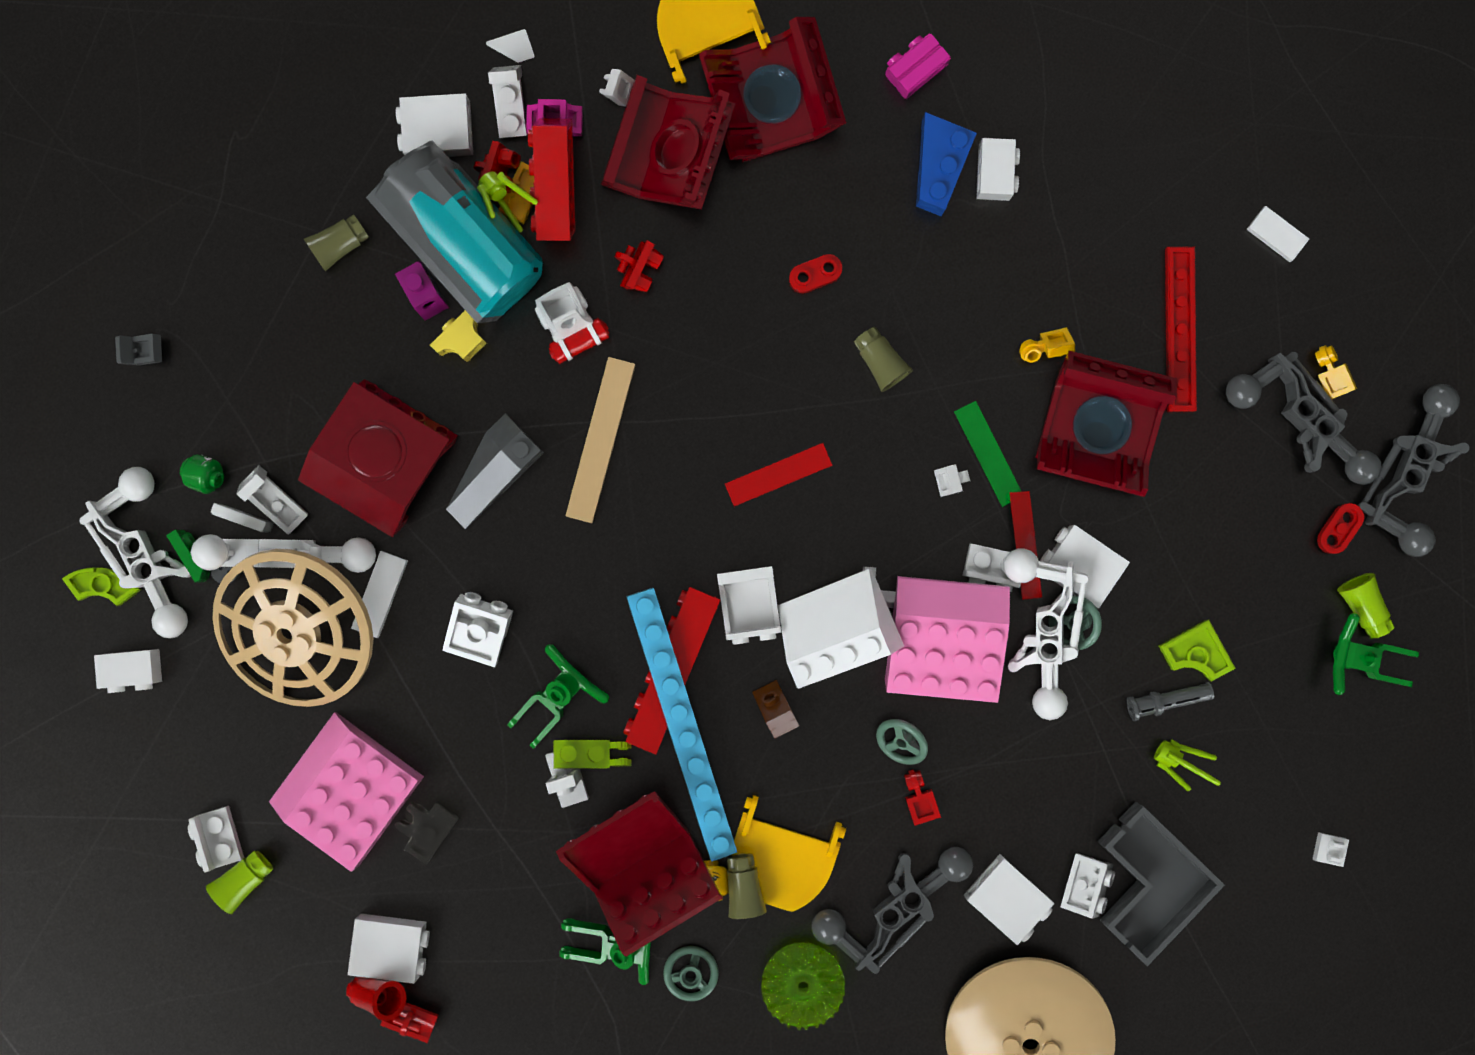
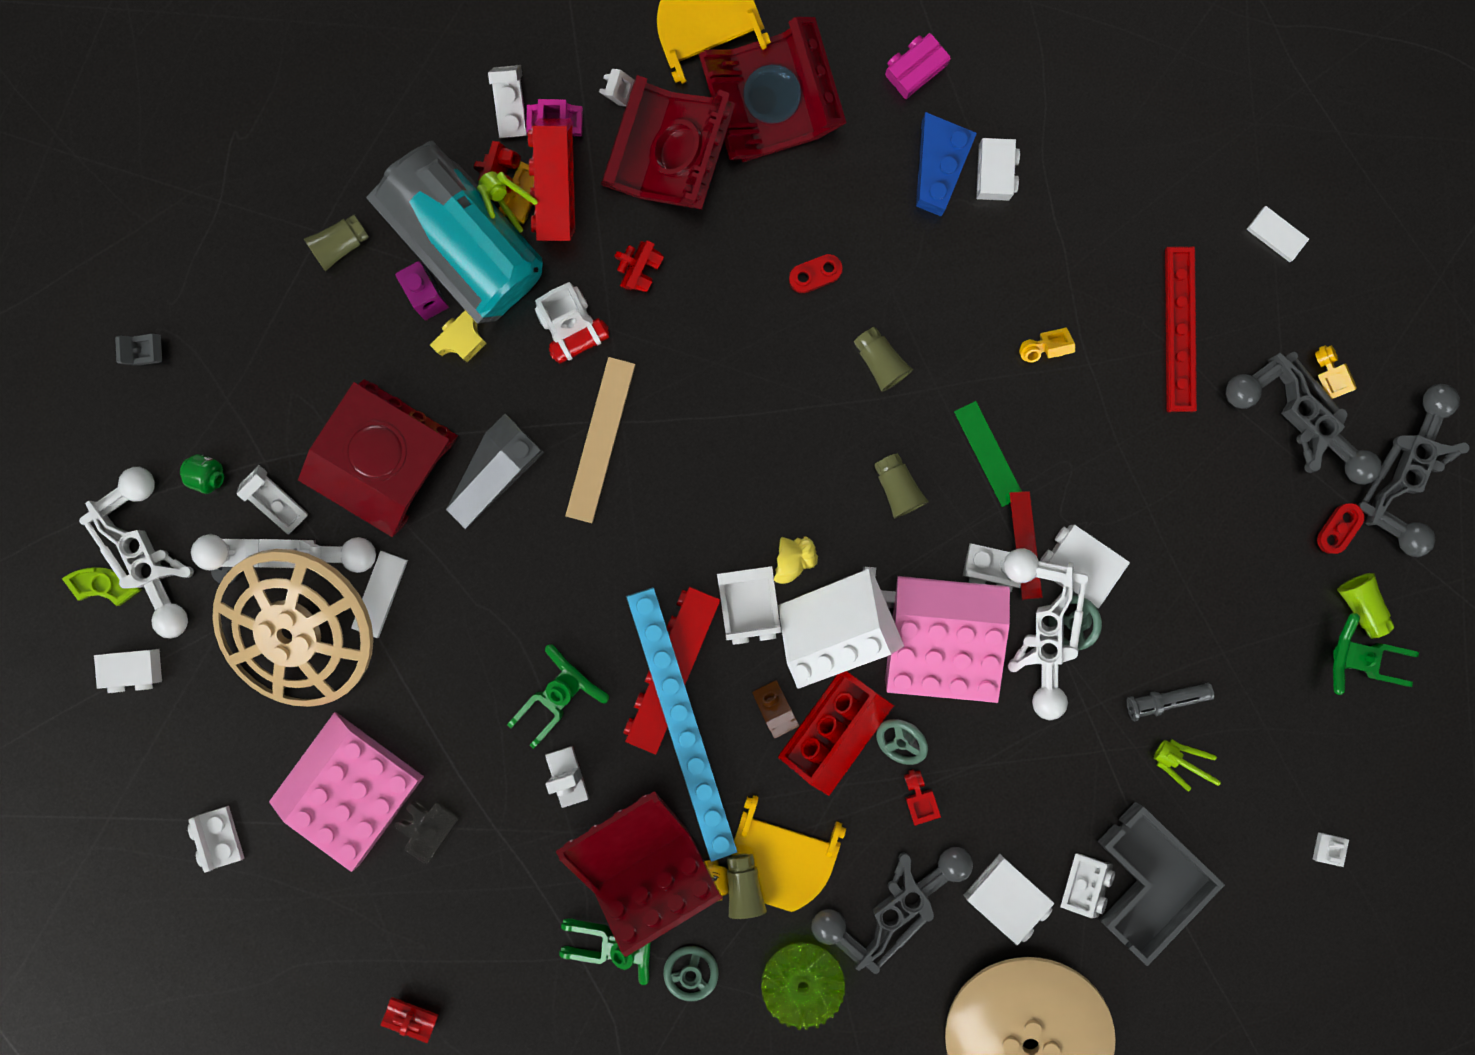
(182, 543): green slope -> none
(239, 881): lime plant -> none
(241, 518): white tile -> none
(378, 997): red plant -> none
(388, 948): white brick -> none
(436, 119): white brick -> none
(477, 629): white plate -> none
(514, 46): white sticker -> none
(587, 754): lime hinge -> none
(778, 474): red sticker -> none
(794, 558): none -> light yellow hair
(835, 732): none -> red slope
(899, 486): none -> olive plant
(950, 480): white tile -> none
(1104, 422): dark red panel -> none
(1199, 650): lime tile -> none

